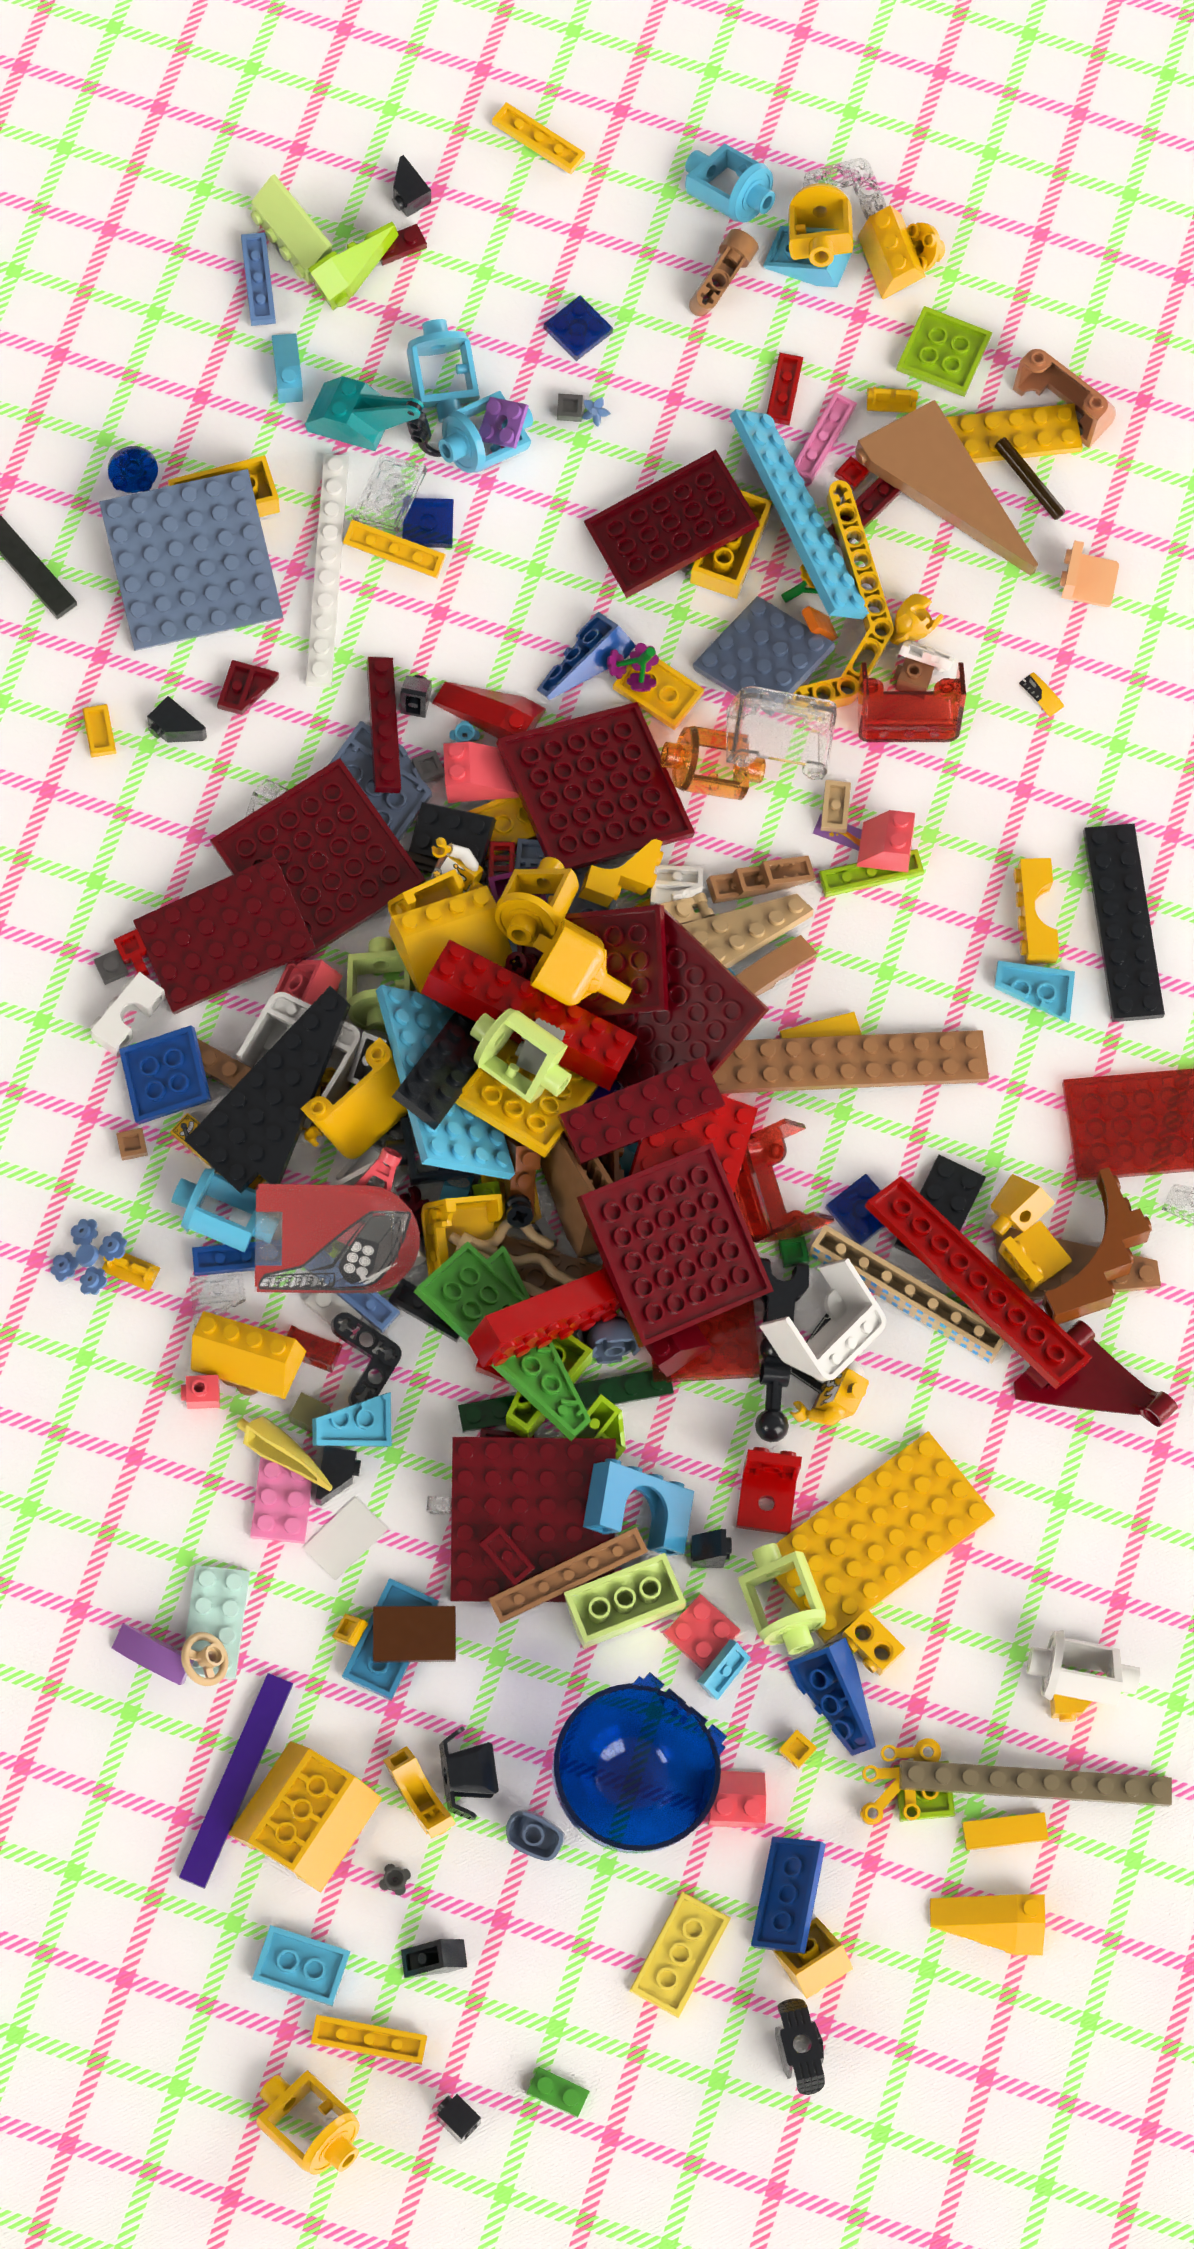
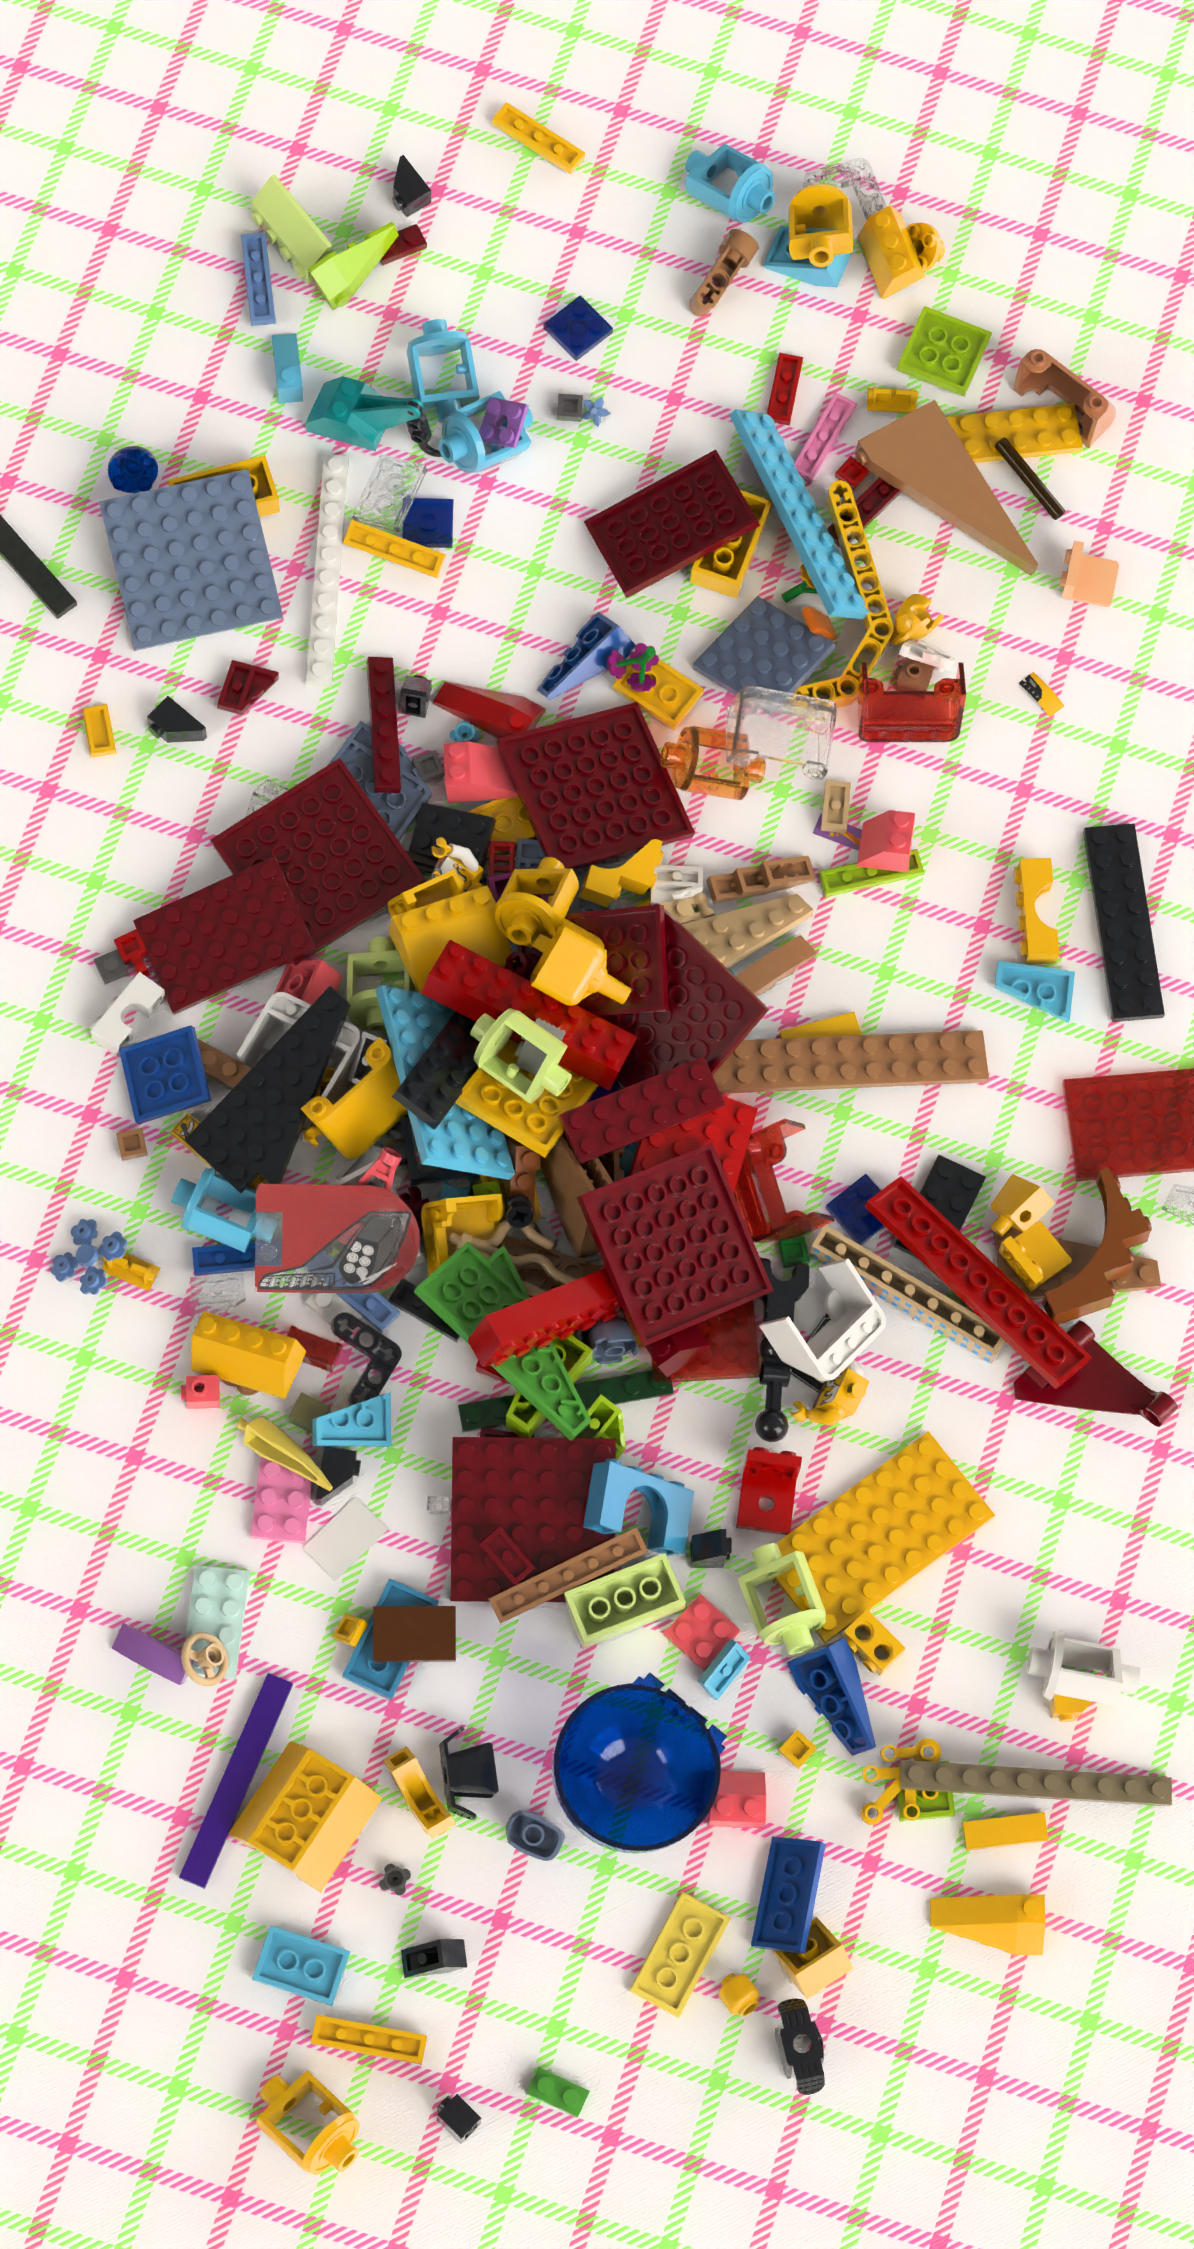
(739, 1994): none -> yellow head

